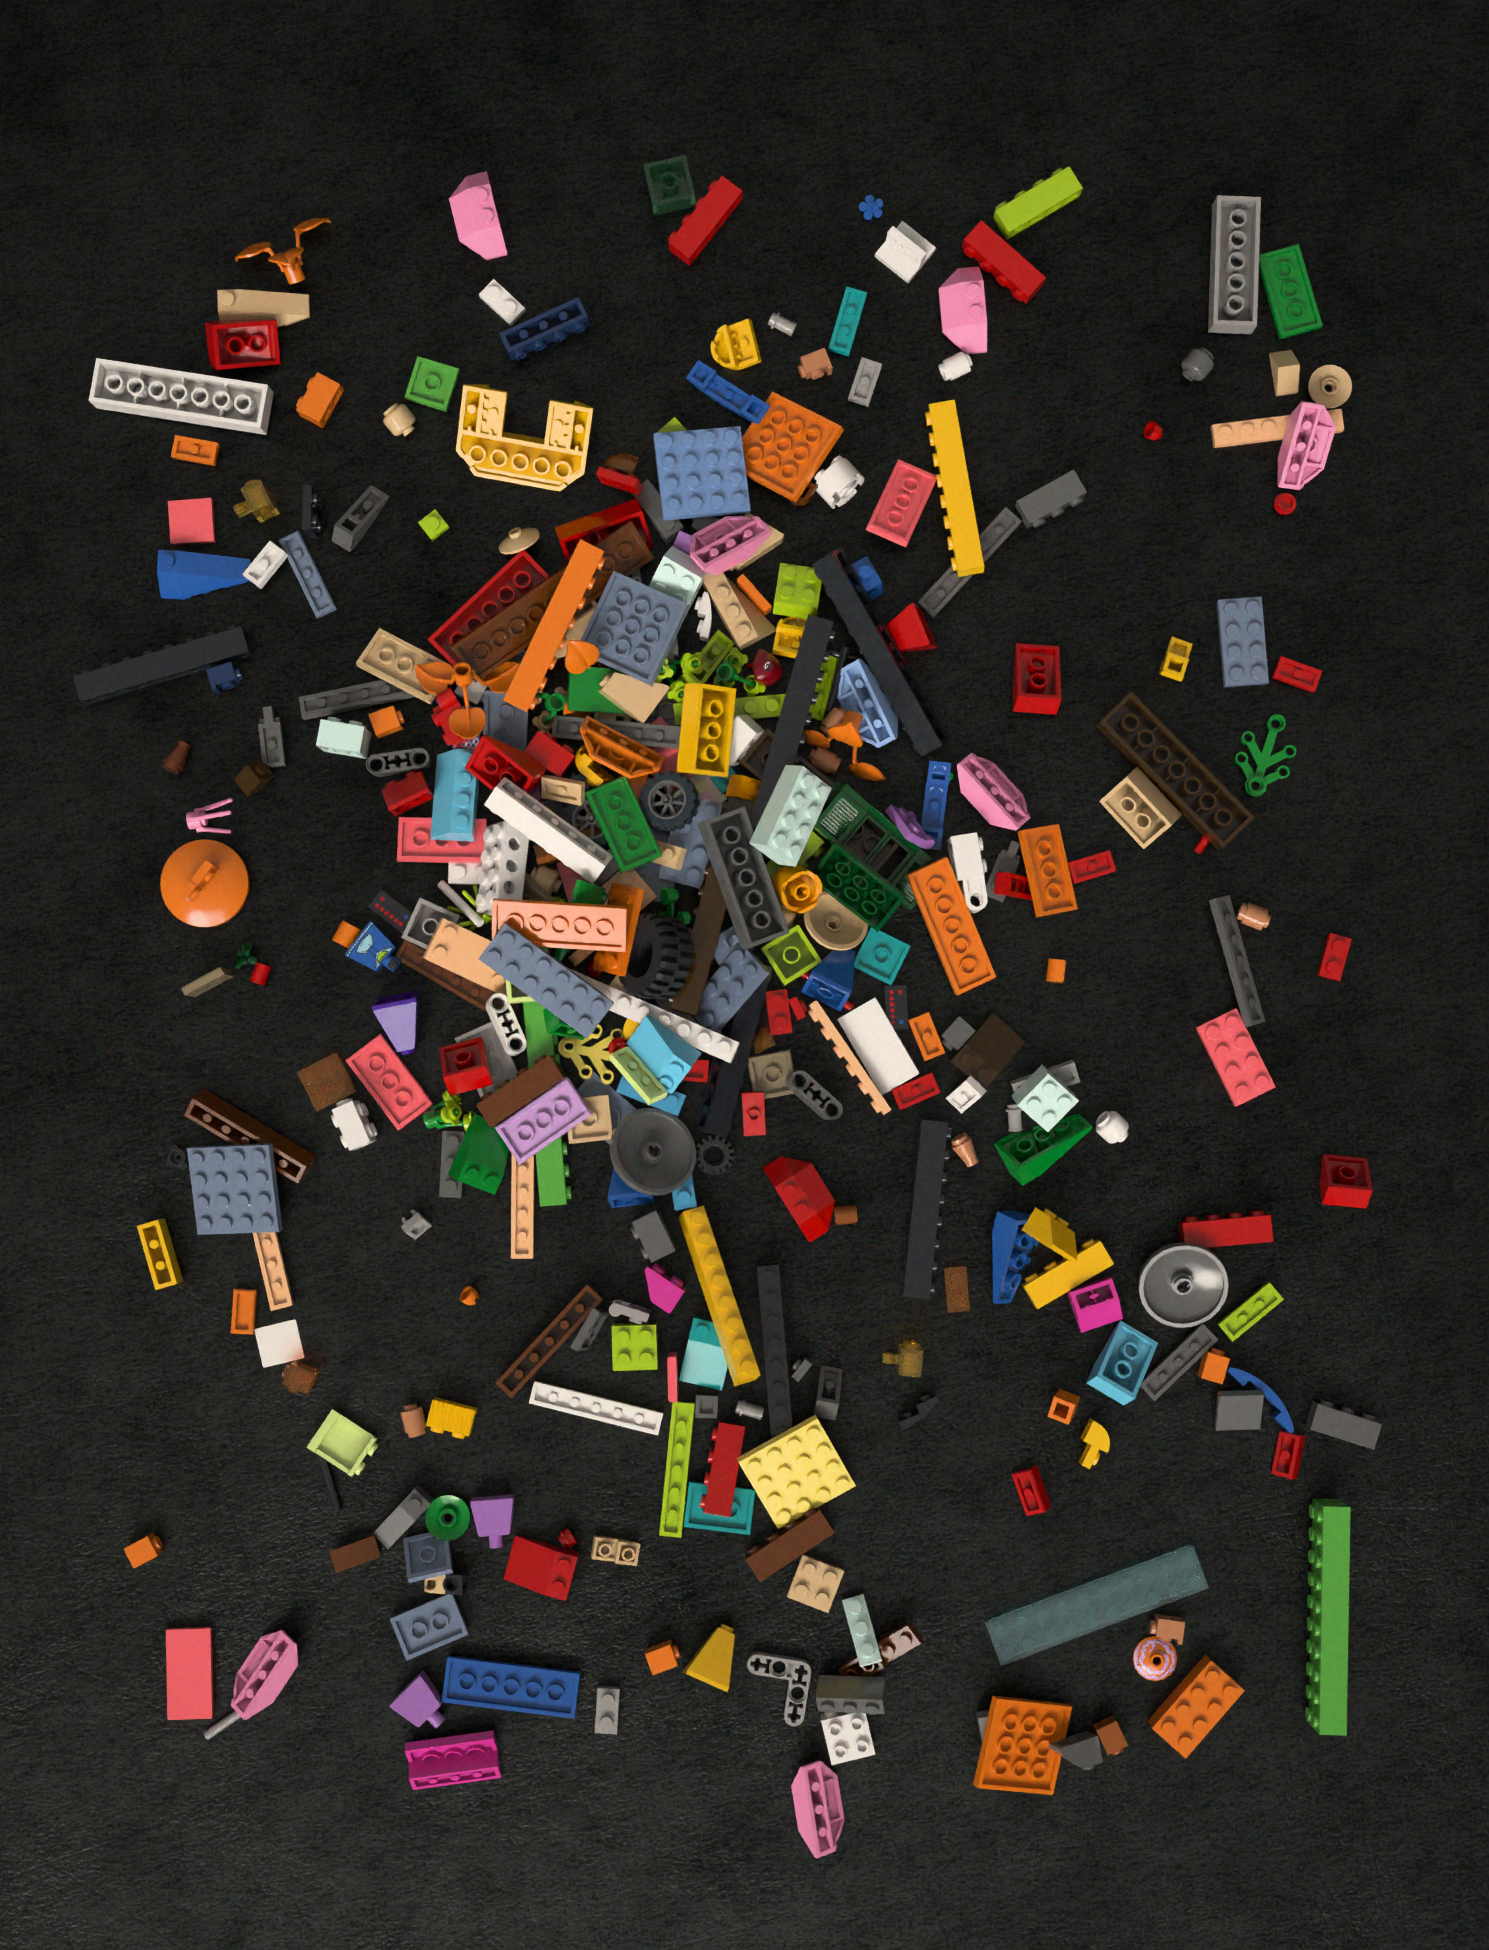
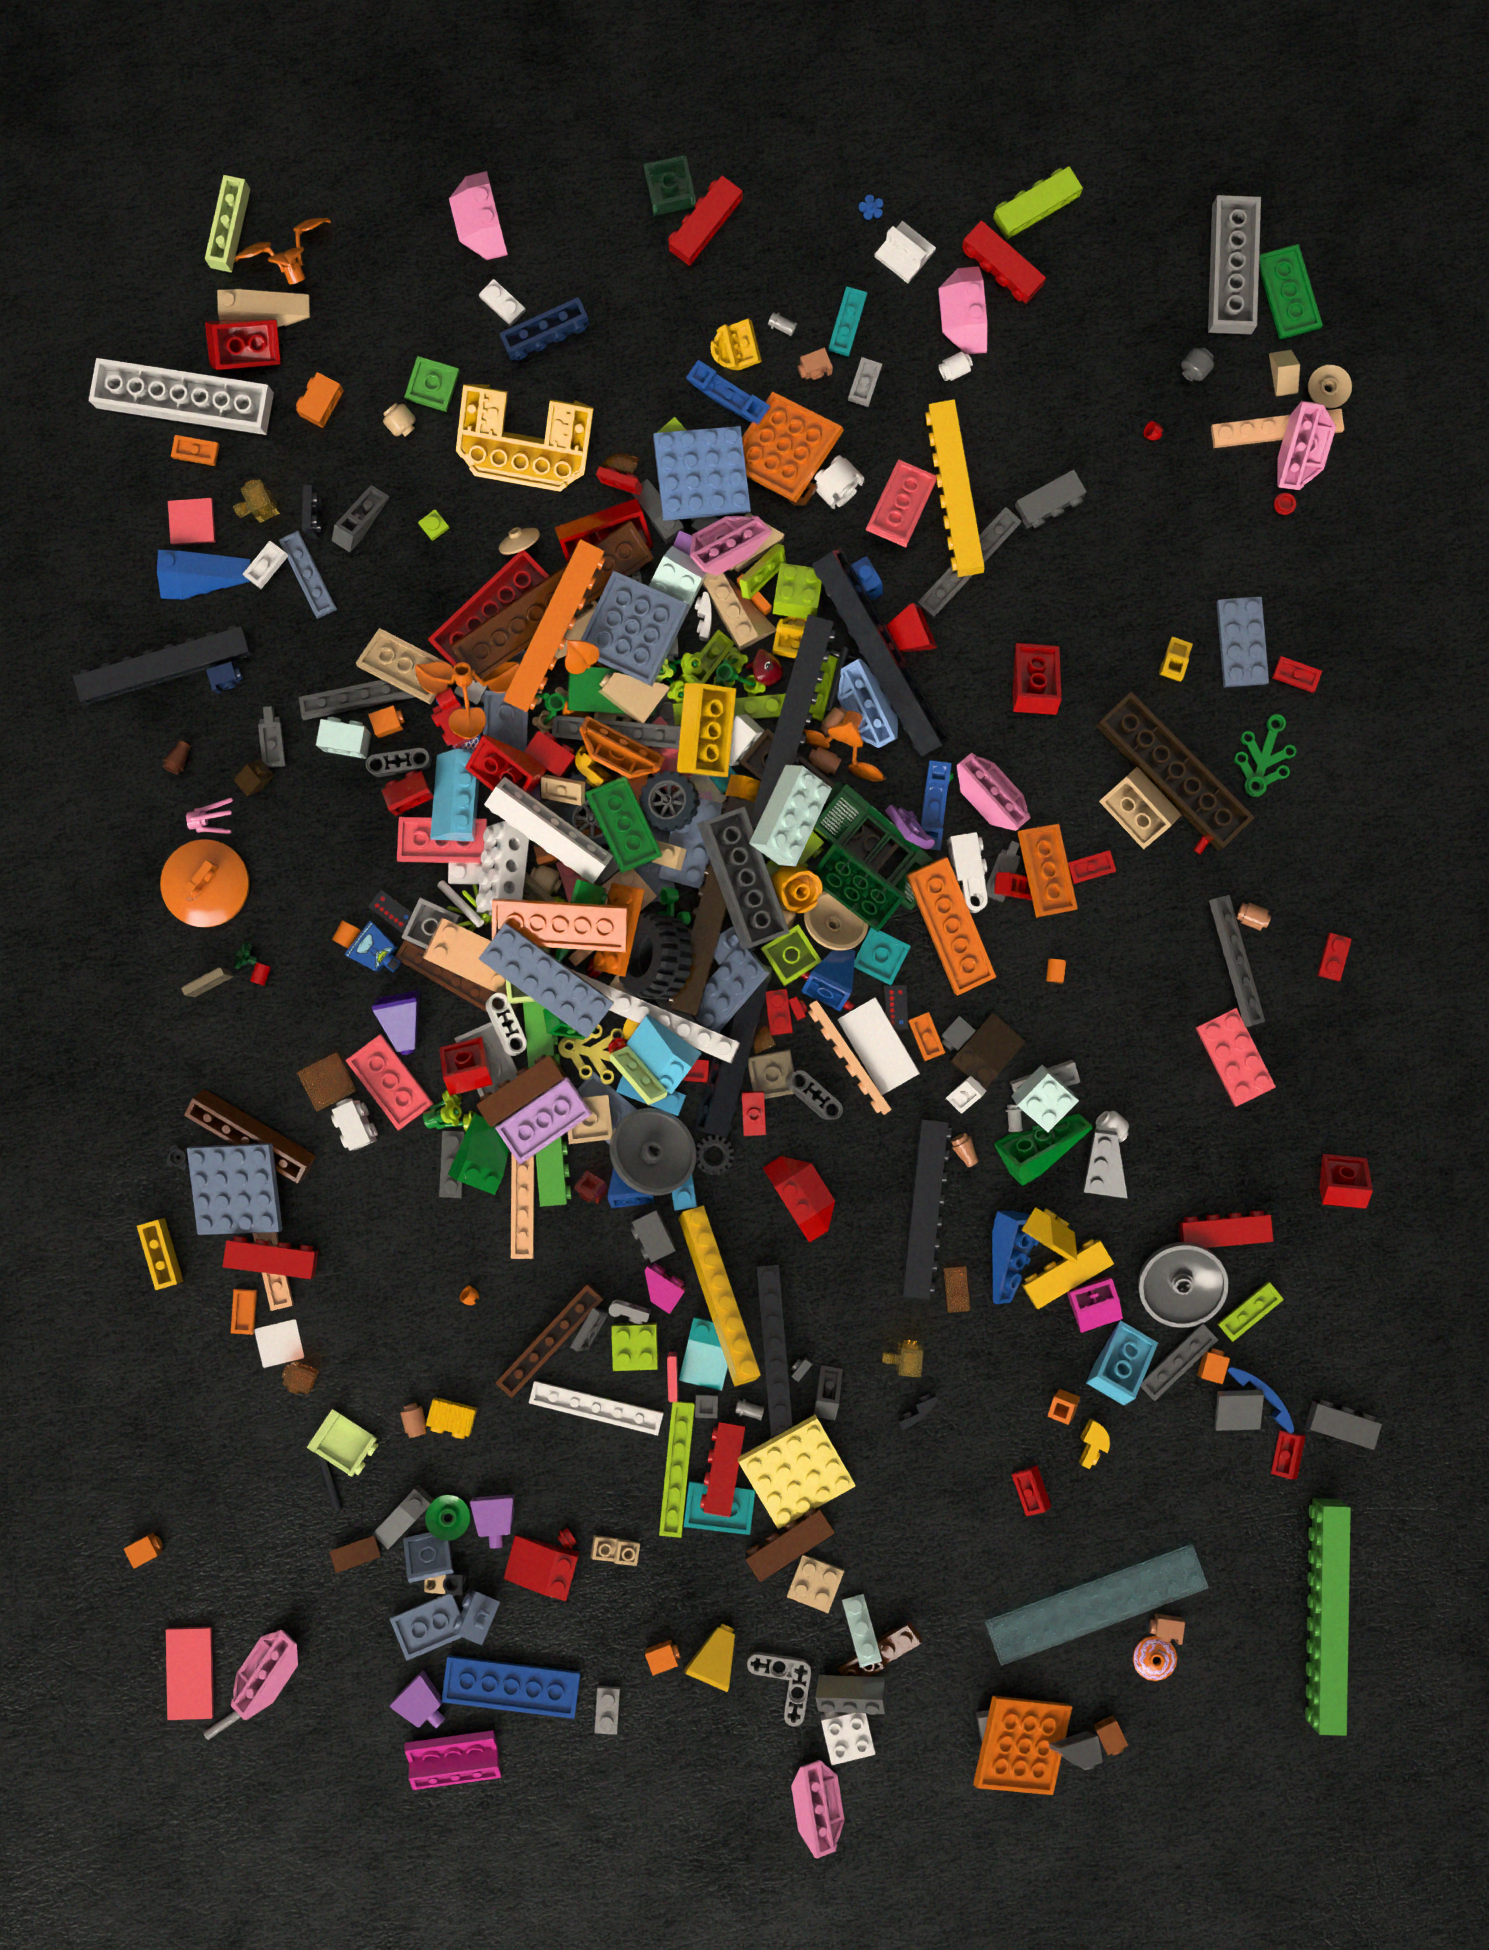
(227, 223): none -> yellowish green brick
(269, 1258): none -> red brick
(415, 1225): light grey tile -> none
(475, 1617): none -> sand blue brick
(591, 1187): none -> clear red brick
(762, 571): none -> lime plate
(845, 1214): dark orange brick -> none
(915, 1091): red plate -> none
(1105, 1166): none -> wing
(1195, 1706): orange brick -> none

